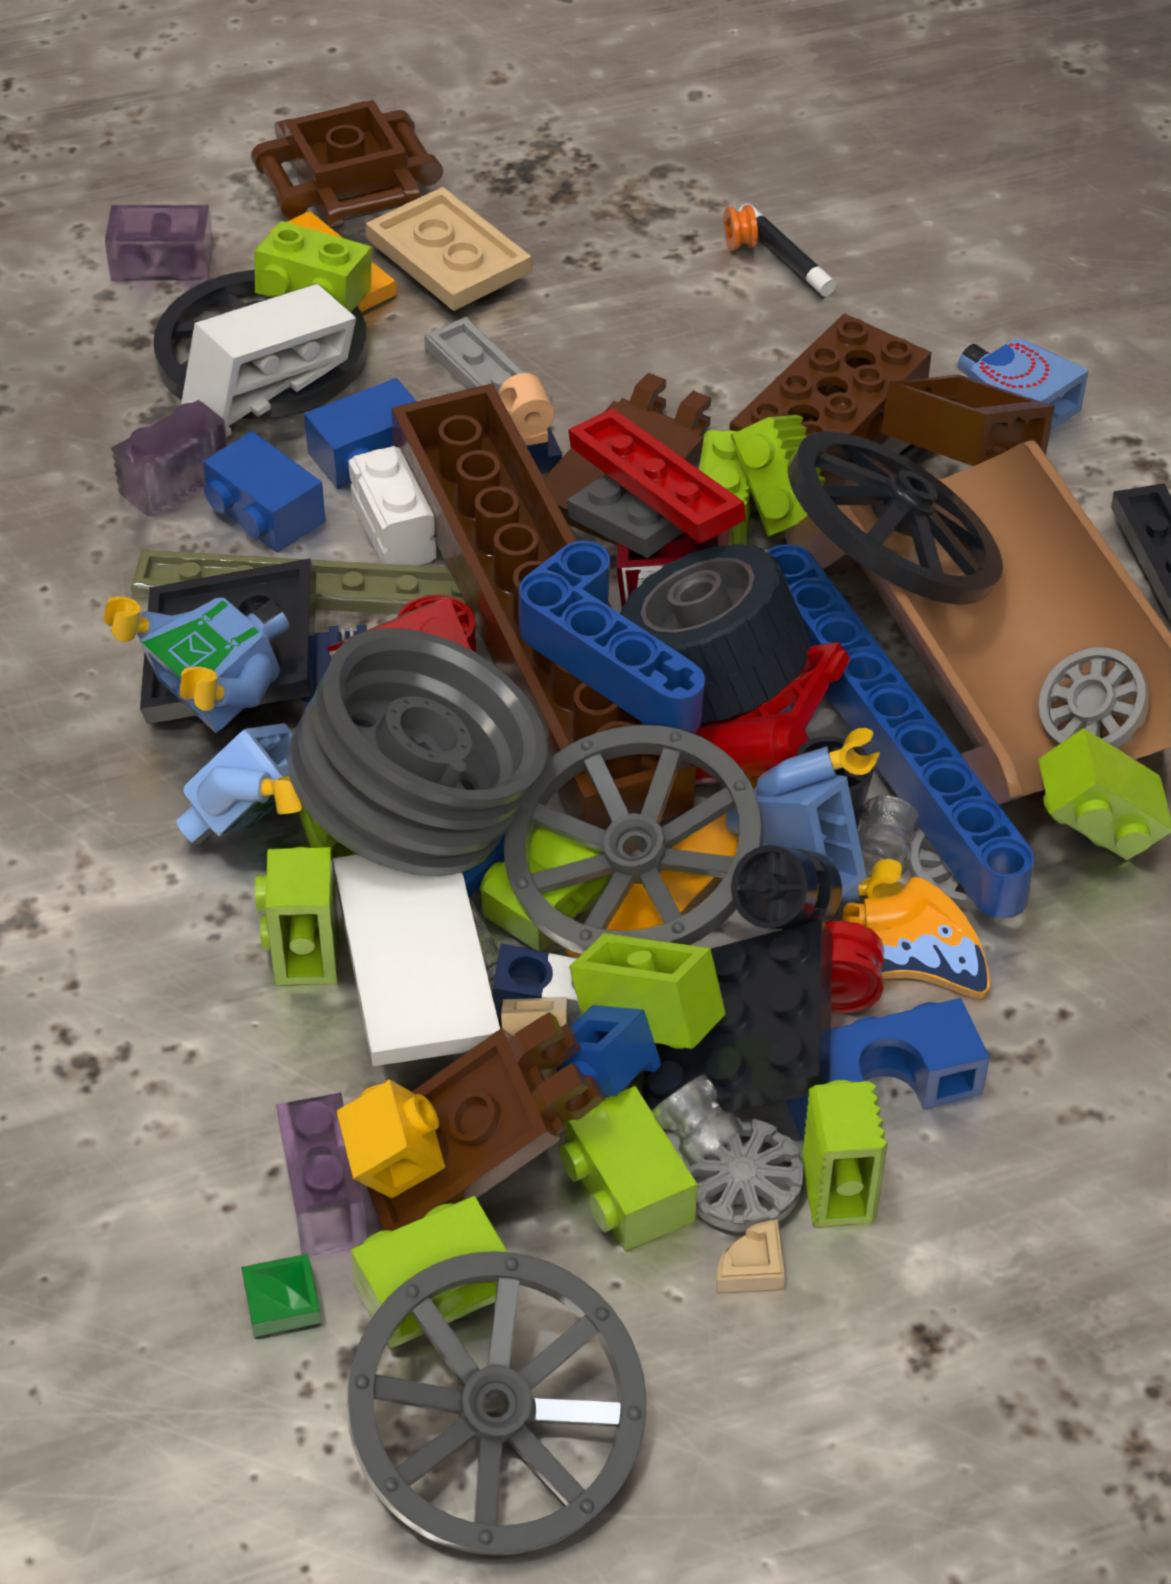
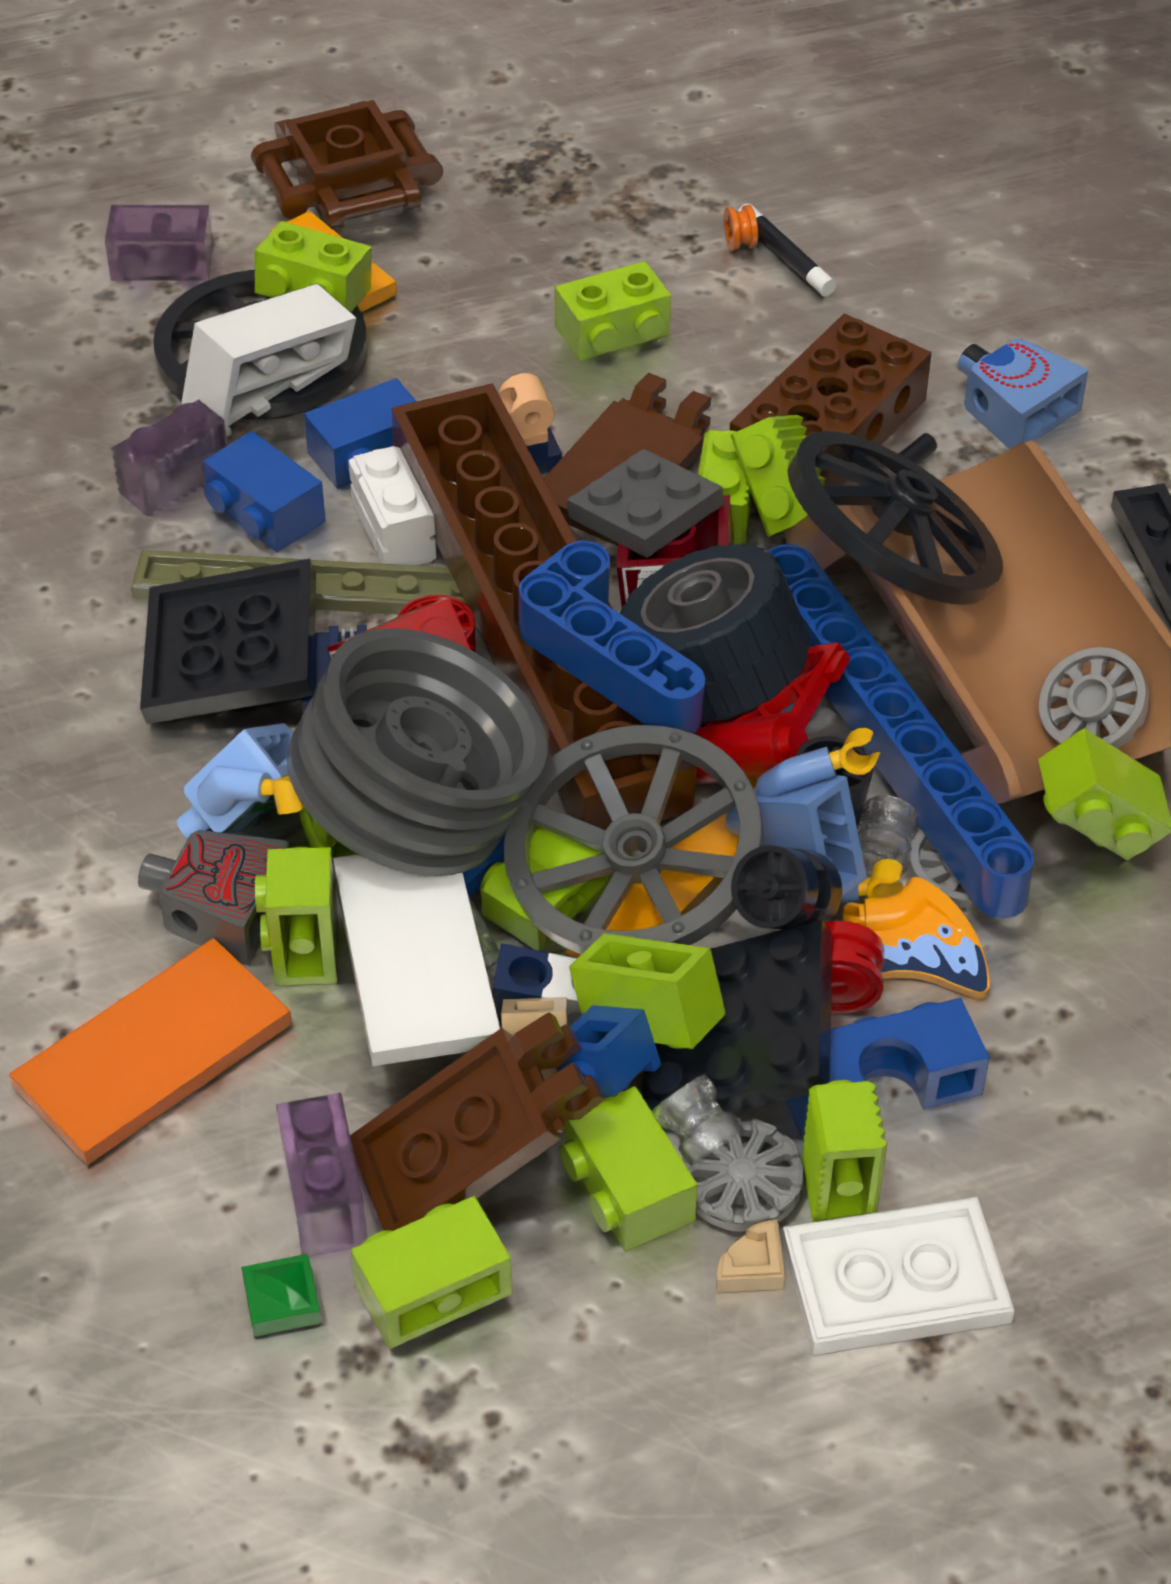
(150, 1050): none -> orange tile
(206, 656): torso -> none
(212, 889): none -> dark grey torso
(391, 1138): yellow brick -> none
(448, 248): tan plate -> none
(470, 355): light grey tile -> none
(496, 1382): dark grey wheel -> none
(612, 310): none -> lime brick
(657, 475): red plate -> none
(896, 1275): none -> white tile
(963, 417): reddish brown window -> none

